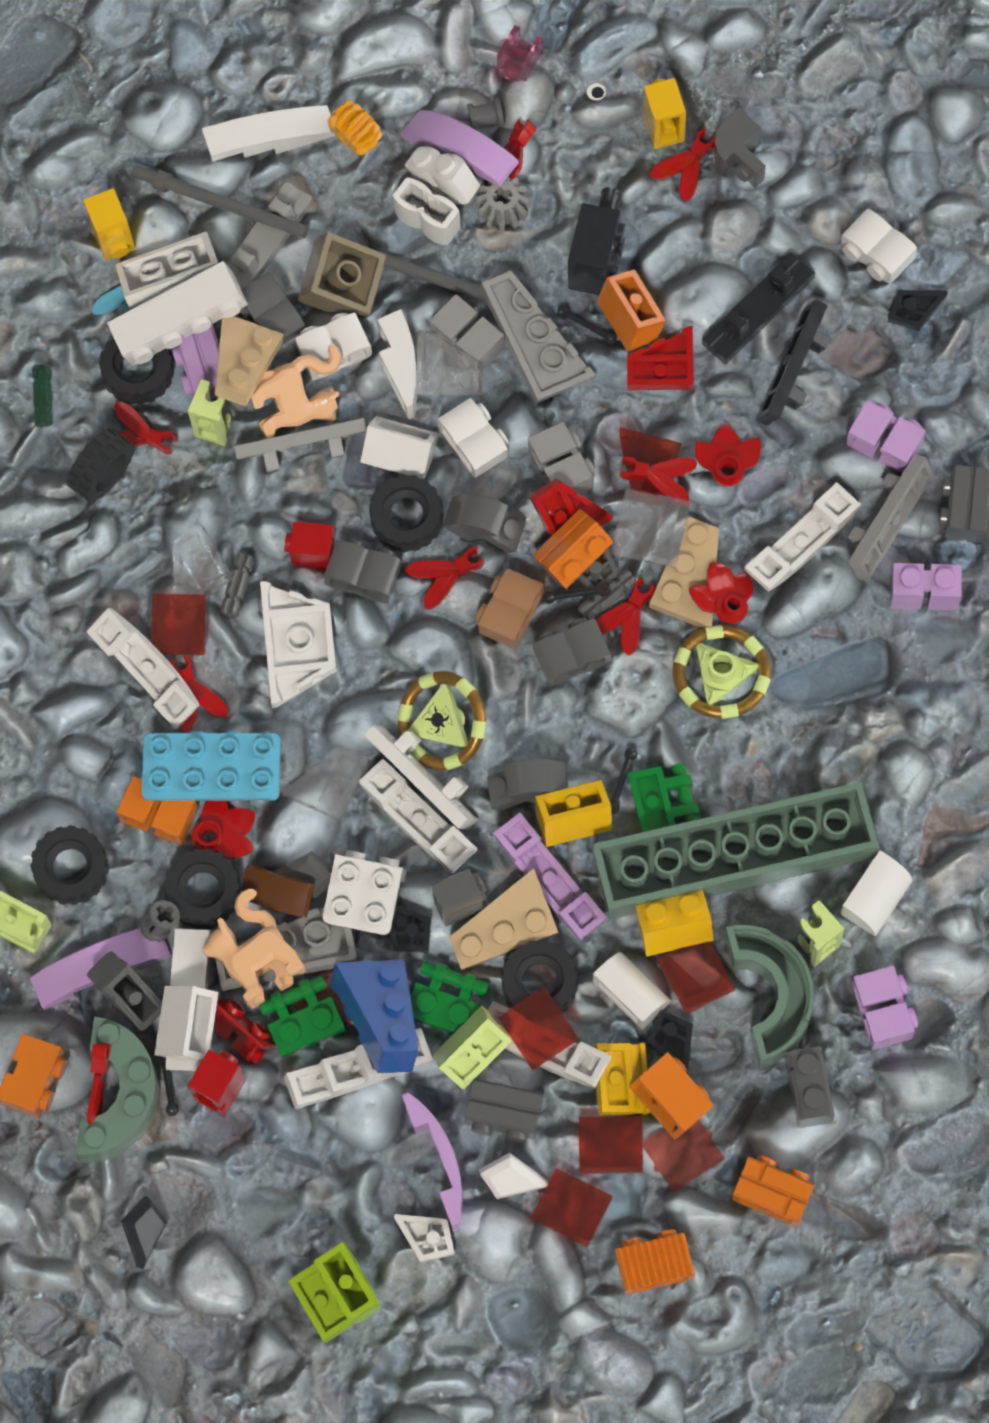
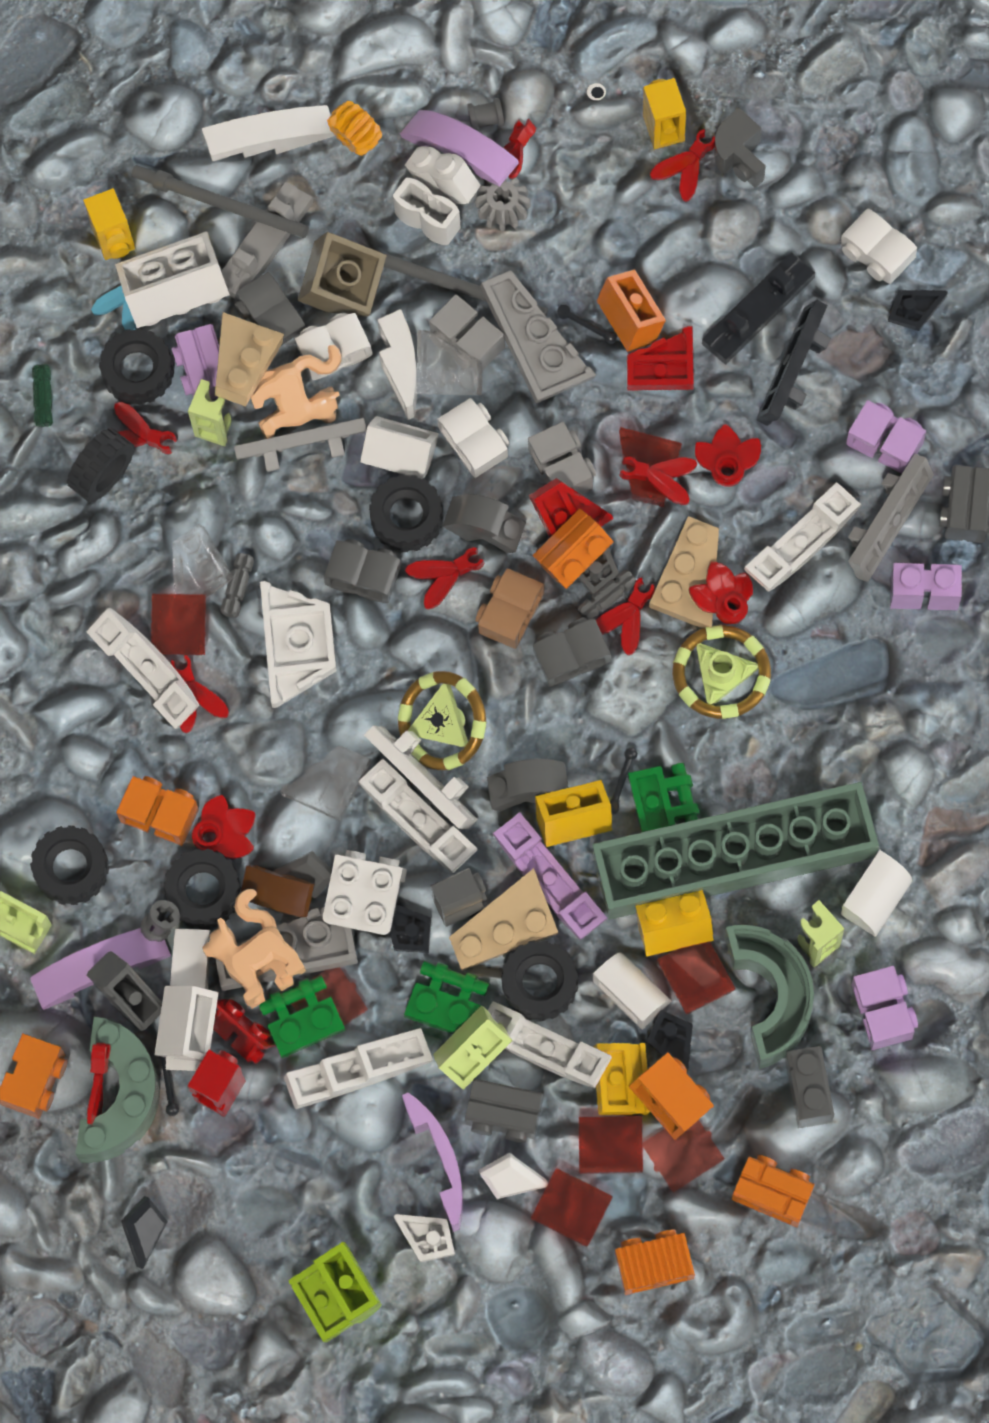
(177, 314): white brick -> none
(211, 766): medium azure bracket -> none
(310, 544): red brick -> none
(381, 1010): blue wedge -> none
(513, 45): clear pink window -> none
(538, 1028): clear red piece -> none
(596, 244): black brick -> none
(602, 589): black hinge -> none
(650, 528): clear slope -> none

